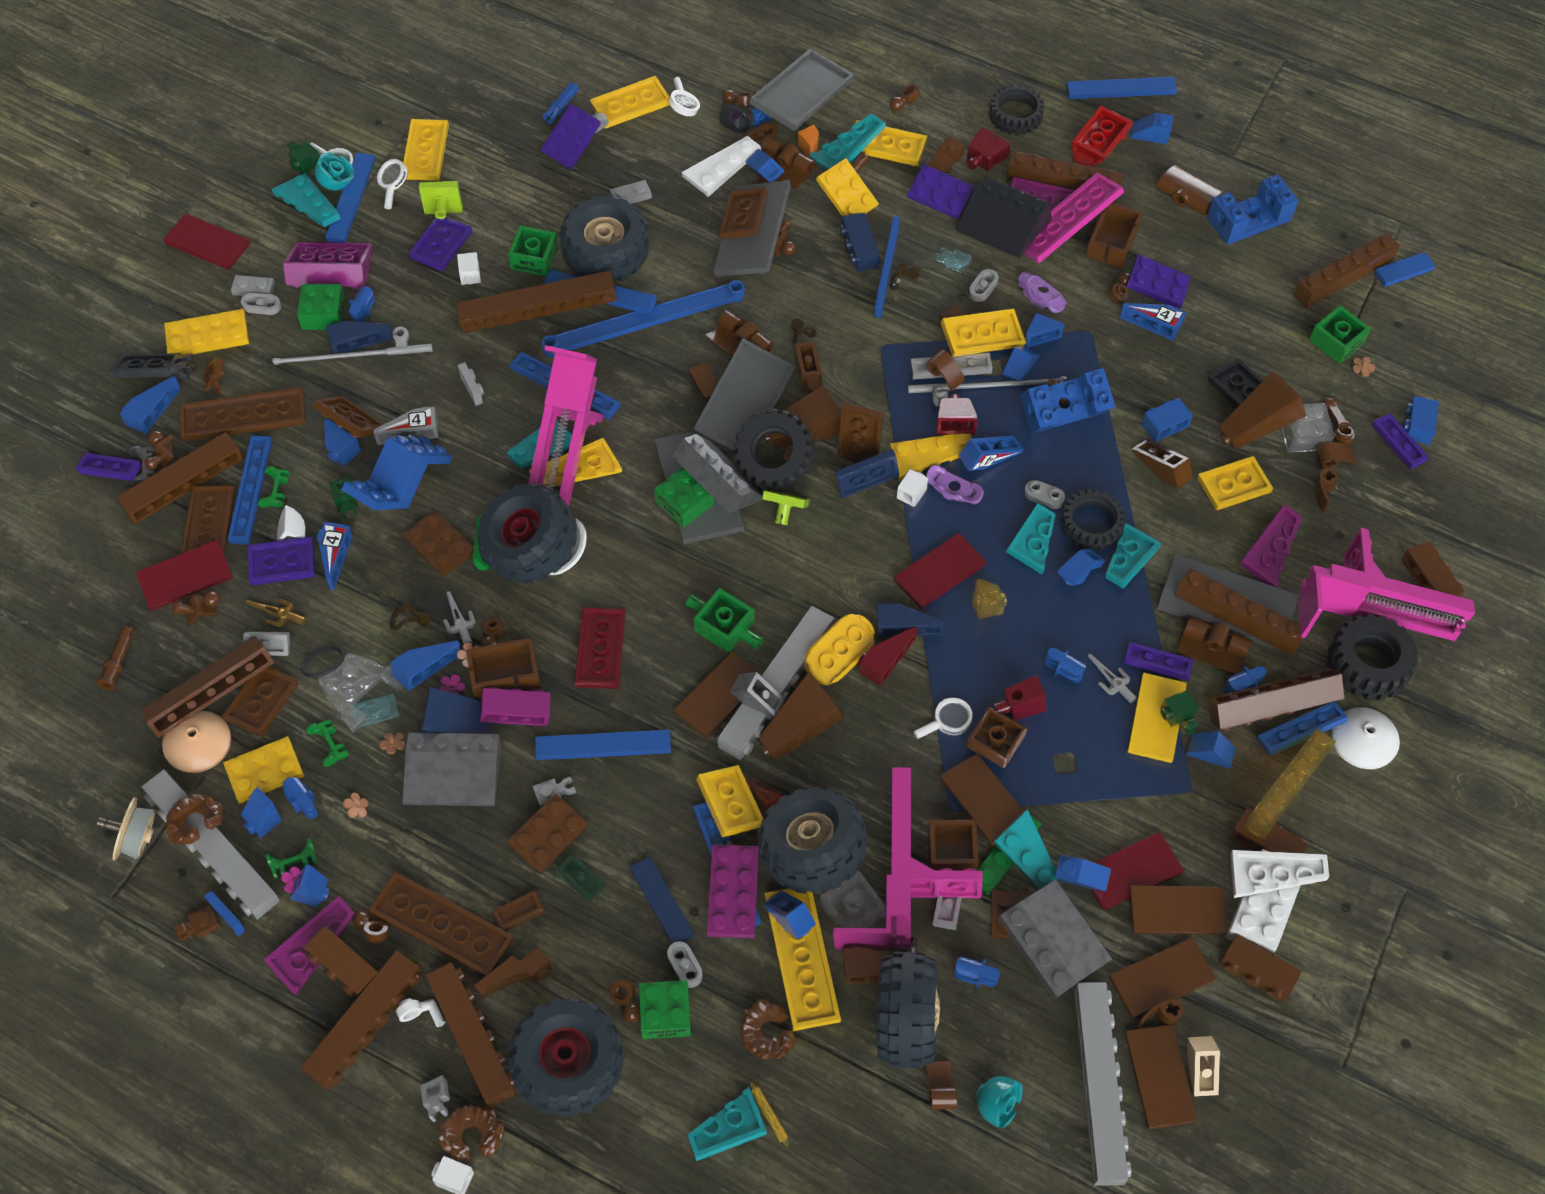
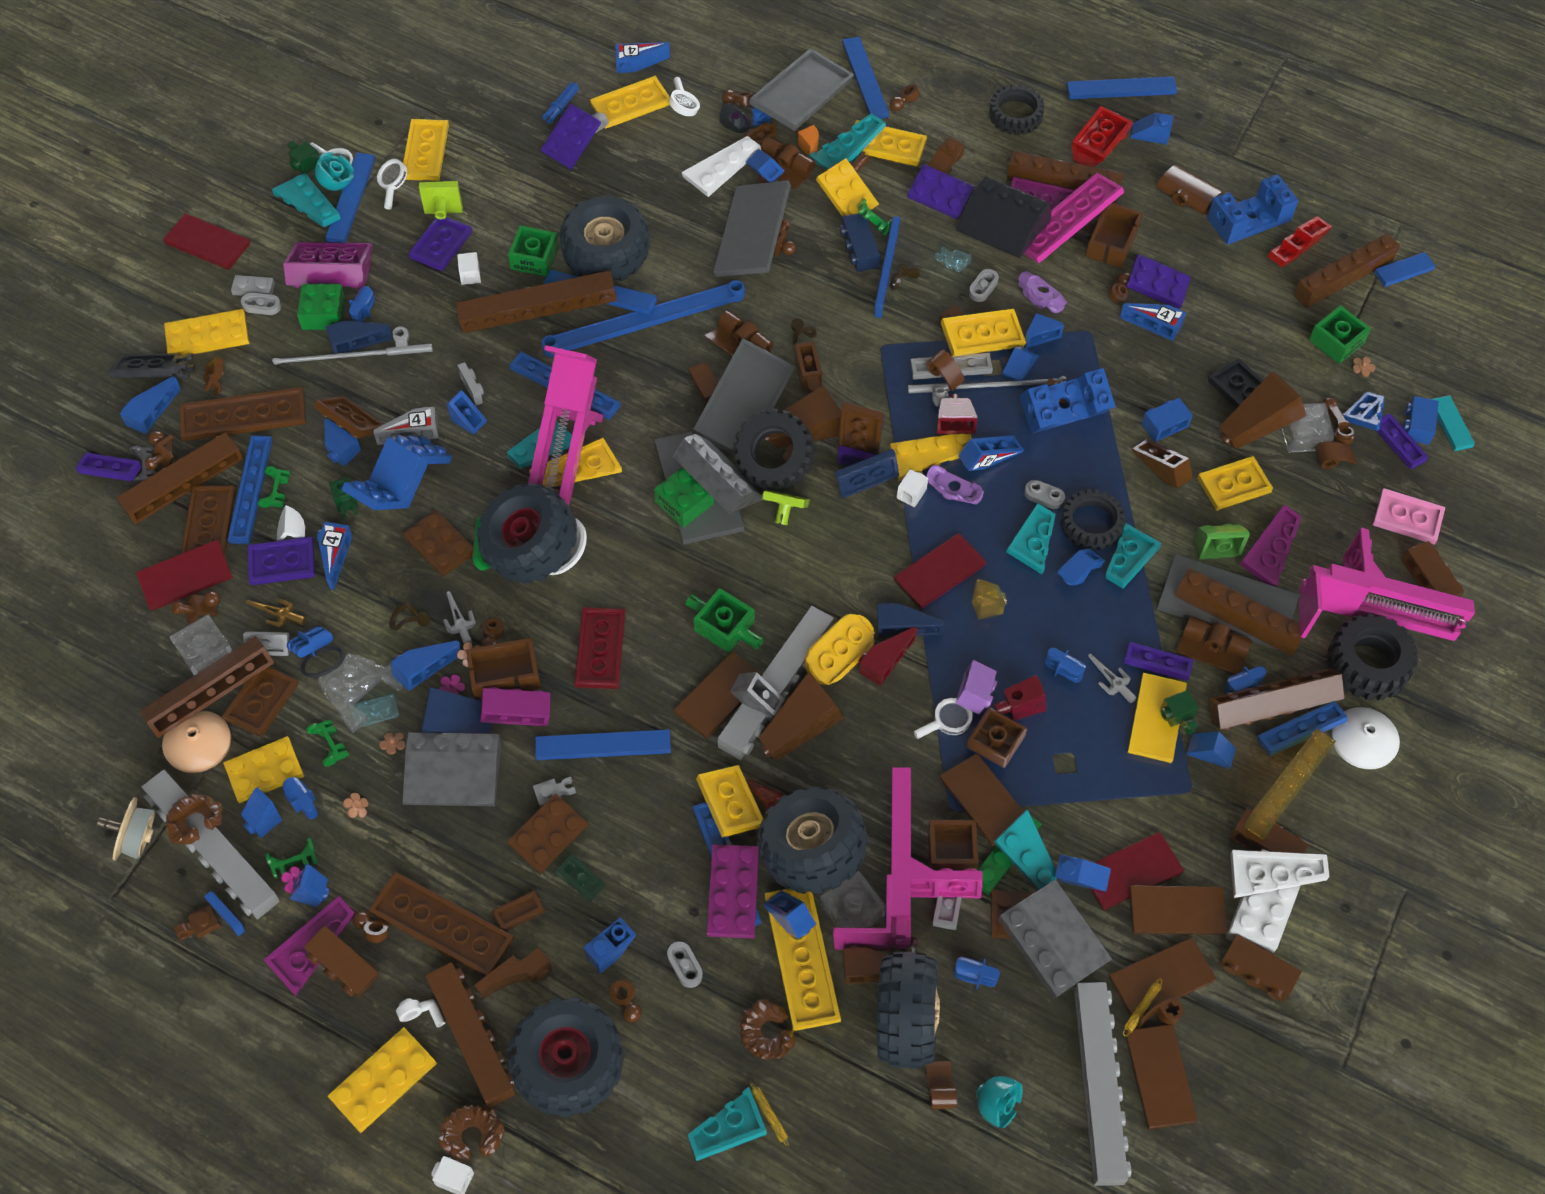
(113, 666): reddish brown pin -> none
(200, 644): none -> clear brick
(309, 641): none -> blue arm
(361, 1021): reddish brown brick -> none
(382, 1080): none -> yellow plate
(434, 1095): light grey plate -> none
(465, 413): none -> blue slope
(609, 945): none -> blue slope
(632, 192): light grey plate -> none
(638, 56): none -> blue slope
(661, 901): dark blue tile -> none
(664, 1009): green brick -> none
(743, 213): reddish brown plate -> none
(850, 456): none -> dark purple tile
(865, 77): none -> blue tile
(868, 214): none -> green piece
(977, 687): none -> medium lavender brick
(987, 150): dark red torso -> none
(1150, 994): none -> yellow piece
(1203, 1065): tan slope -> none
(1220, 541): none -> bright green slope
(1300, 241): none -> red slope
(1324, 485): reddish brown panel -> none
(1366, 411): none -> blue wing
(1409, 516): none -> bright pink plate
(1453, 424): none -> teal tile

